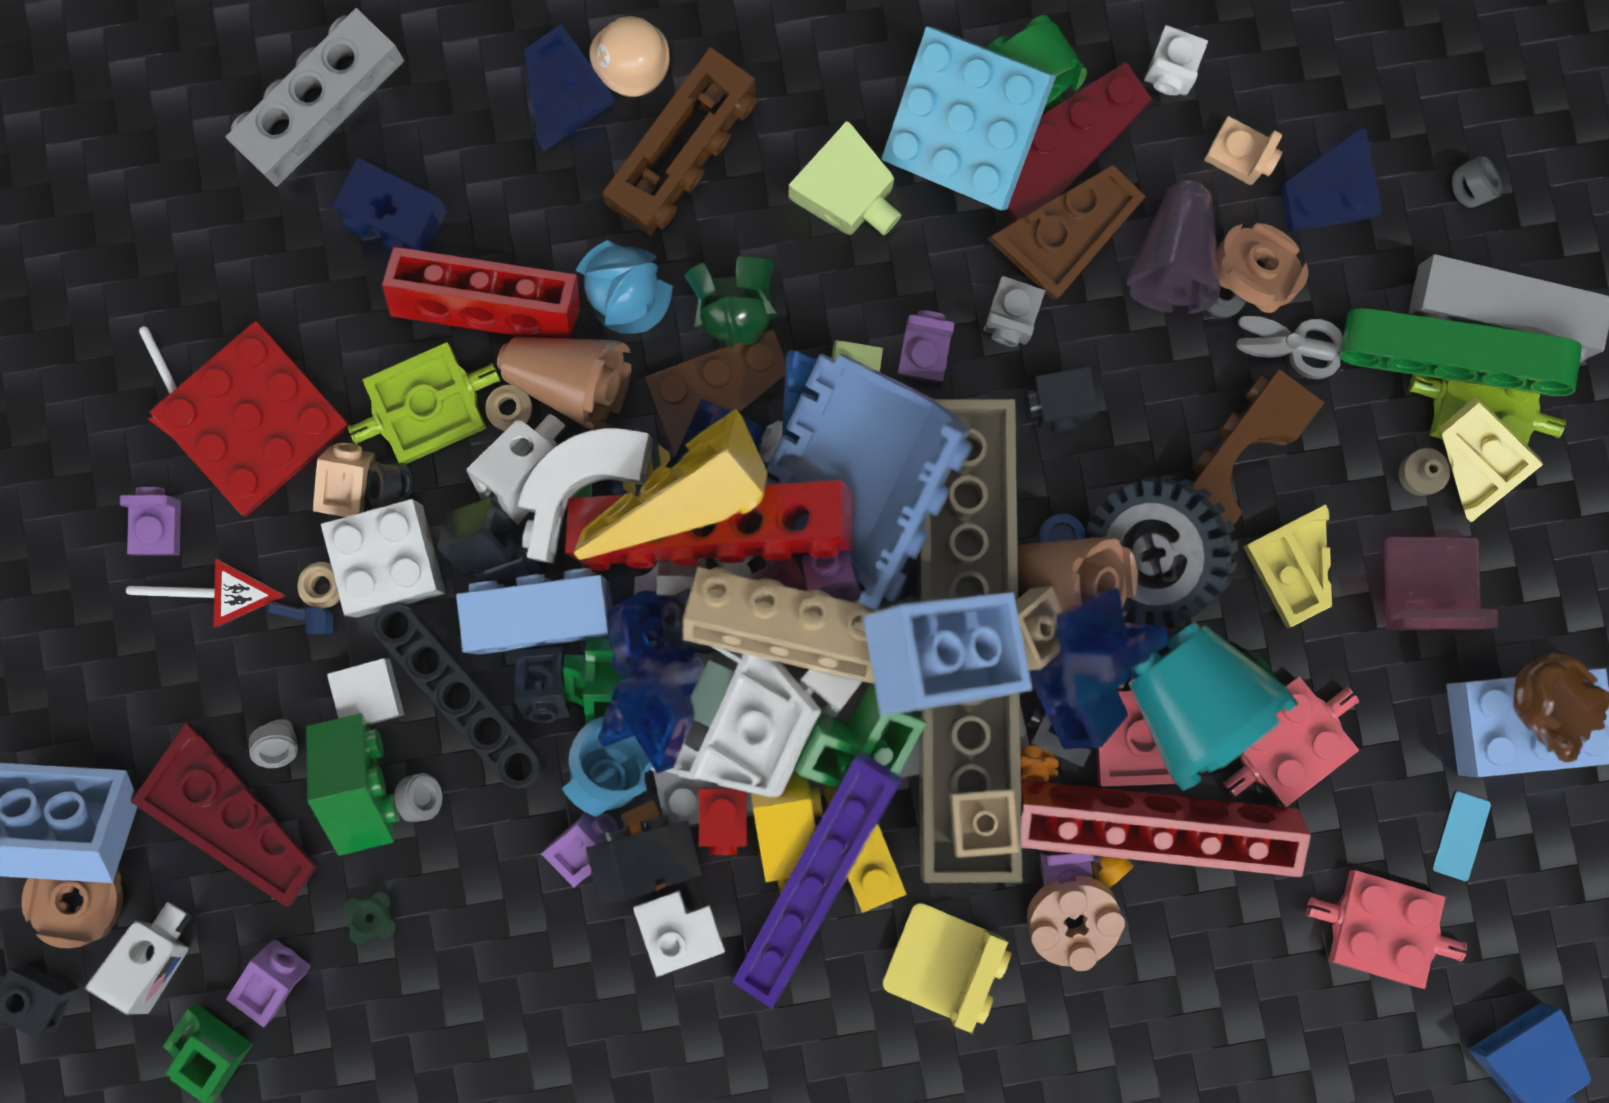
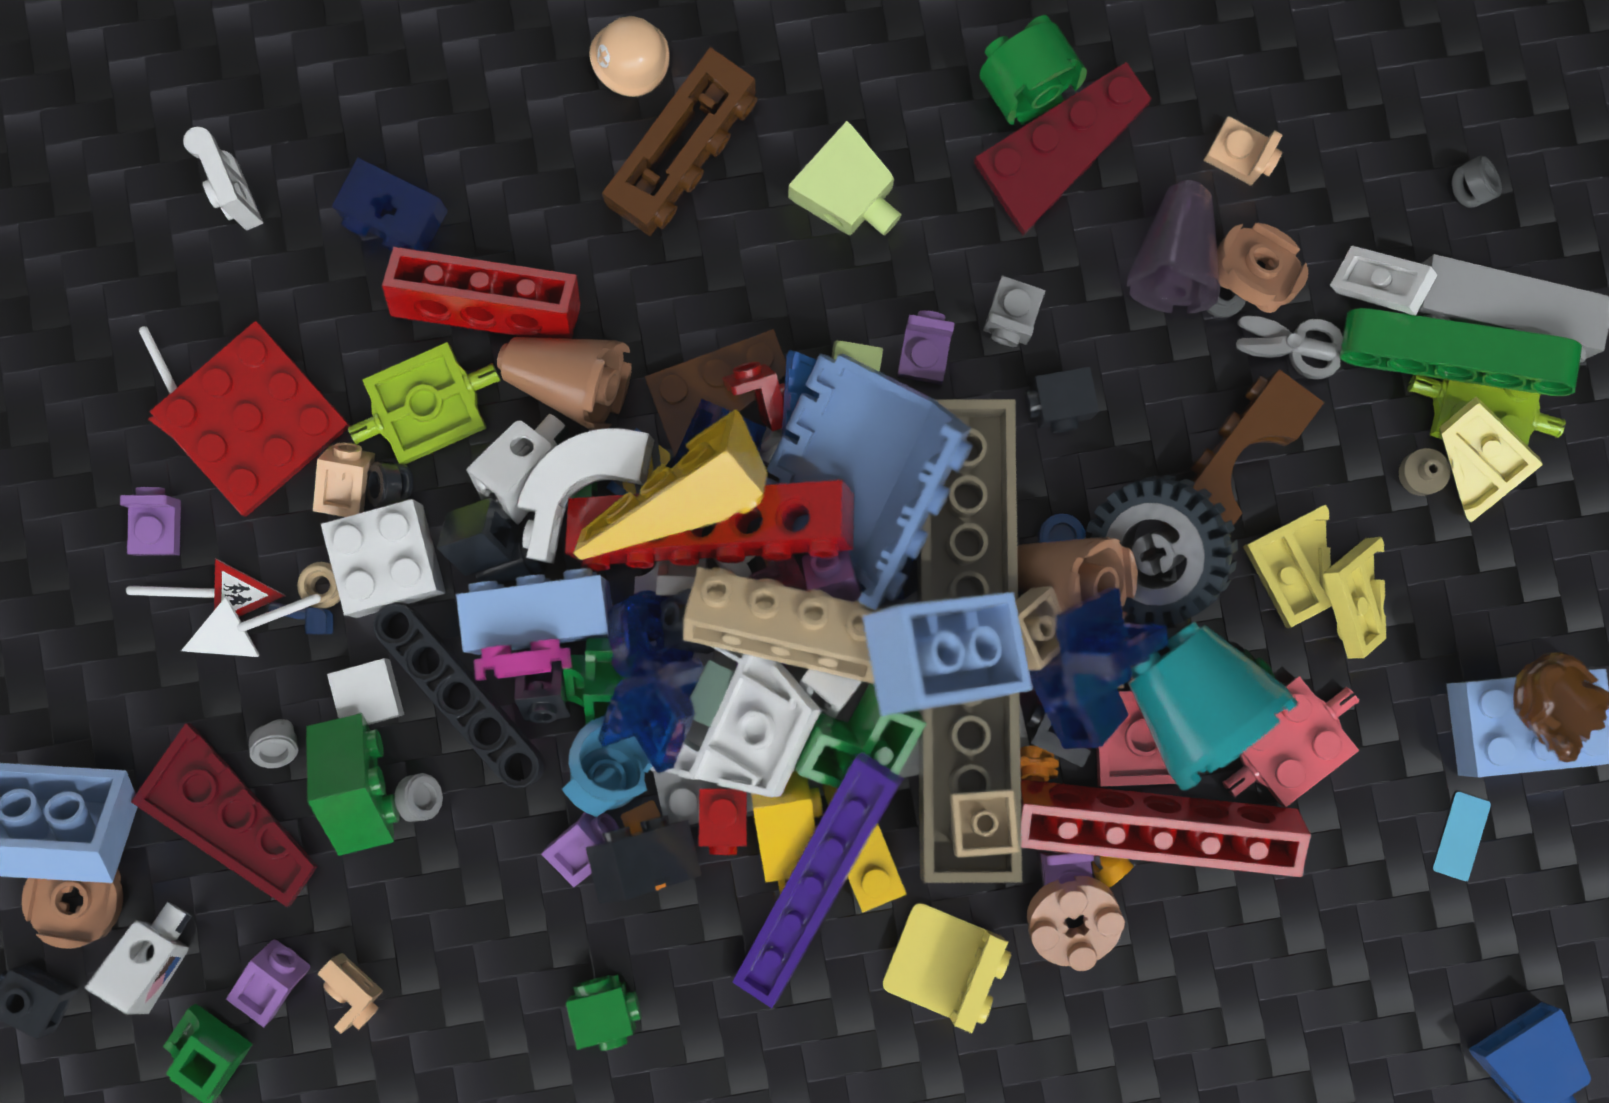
(225, 181): none -> white plate
(228, 635): none -> white piece
(313, 122): light grey brick -> none
(348, 983): none -> light nougat bracket
(359, 927): clear green plate -> none
(498, 396): tan plate -> none
(522, 663): none -> dark pink plate
(562, 87): clear blue wing -> none
(603, 1013): none -> green brick
(624, 287): dark azure helmet -> none
(676, 934): white brick -> none
(734, 306): dark green helmet -> none
(766, 388): none -> red bracket
(968, 117): medium azure plate -> none
(1069, 230): reddish brown wing -> none
(1175, 61): white bracket -> none
(1334, 188): clear blue wing -> none
(1358, 598): none -> light yellow wing
(1384, 280): none -> white plate
(1386, 929): coral plate -> none
(1434, 585): clear pink bracket -> none

